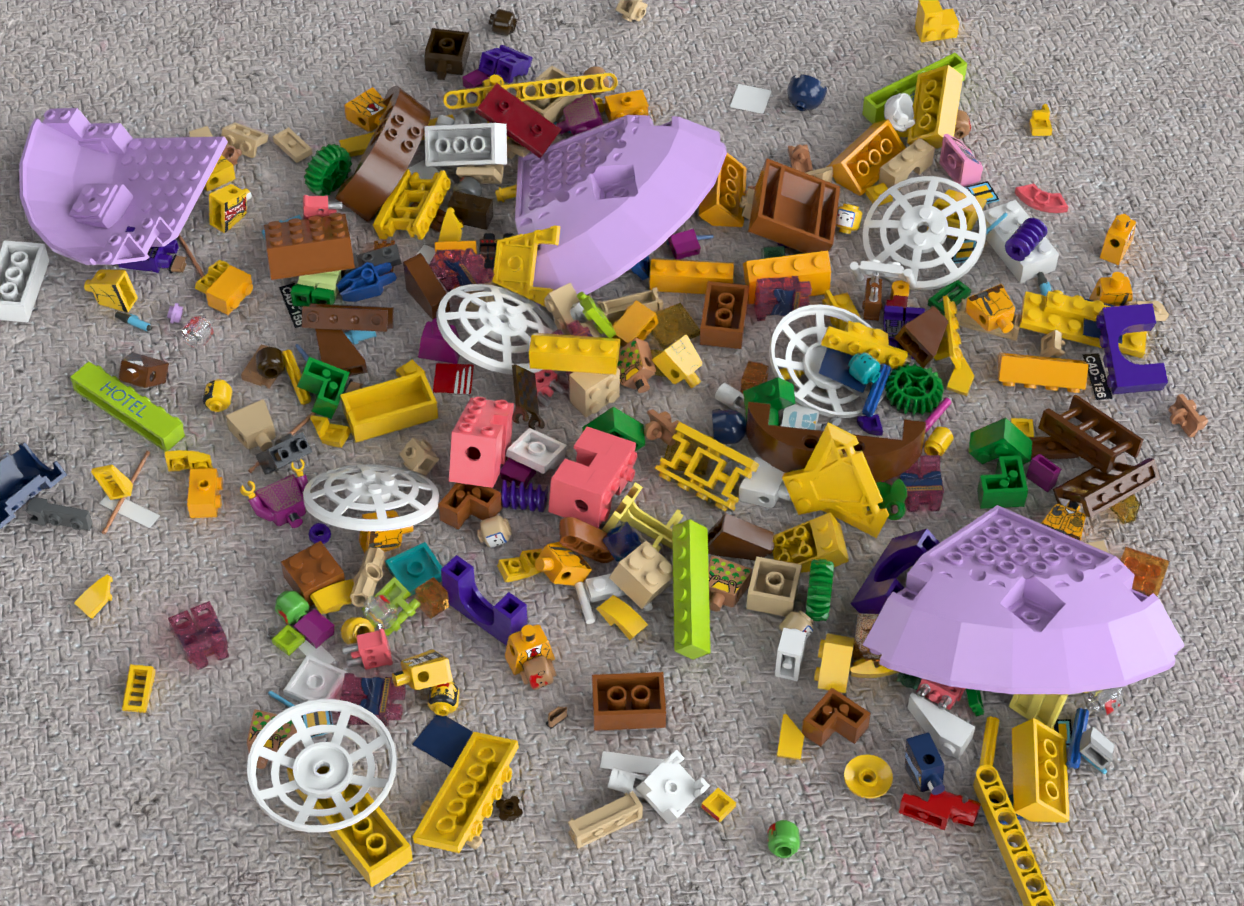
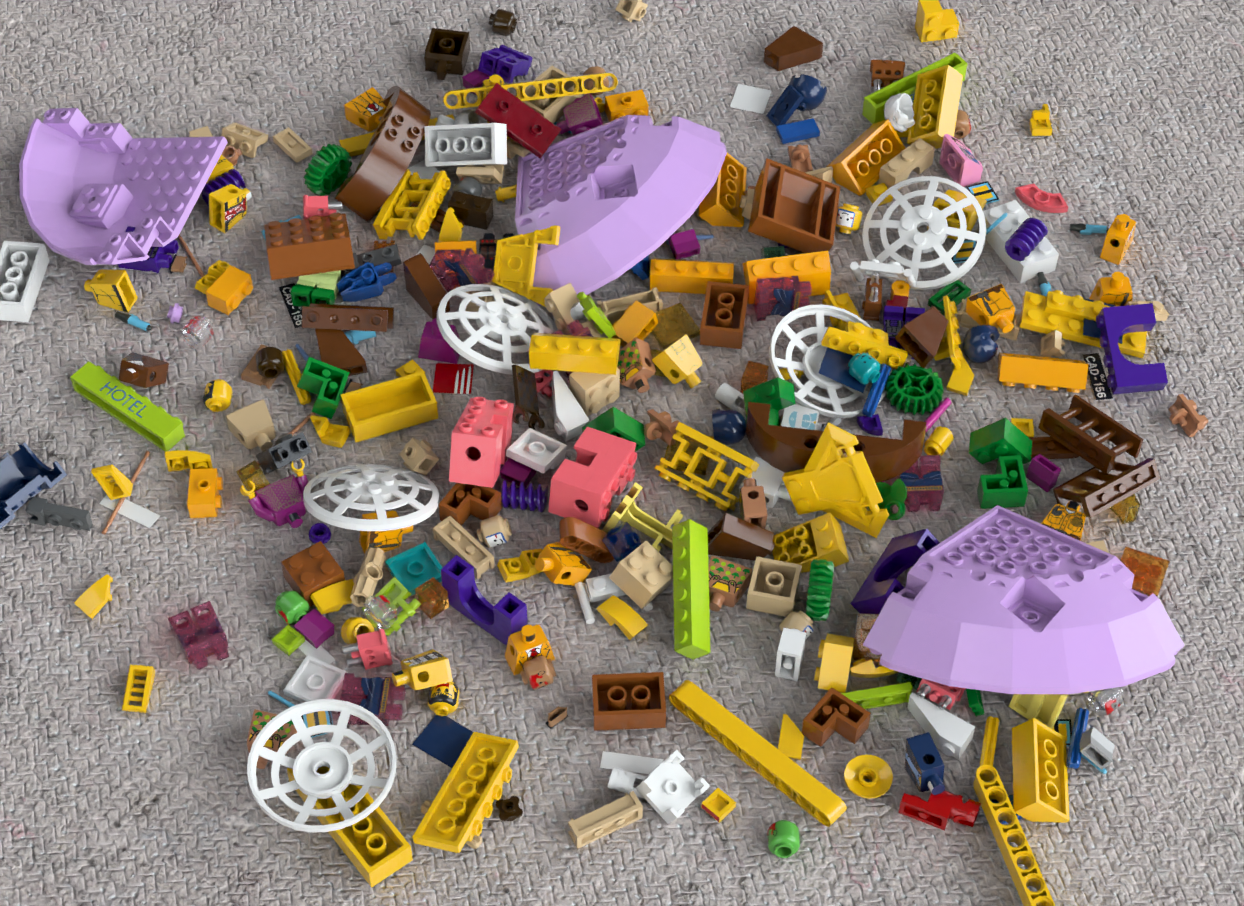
(232, 177): none -> dark purple piece
(253, 473): none -> clear yellow brick
(464, 545): none -> tan container
(568, 414): none -> white slope
(753, 503): none -> nougat torso
(758, 753): none -> yellow beam
(785, 106): none -> dark blue plate
(792, 49): none -> reddish brown slope
(798, 131): none -> blue tile
(881, 695): none -> lime tile
(885, 72): none -> dark orange piece
(979, 344): none -> dark blue helmet
(1087, 229): none -> medium azure piece

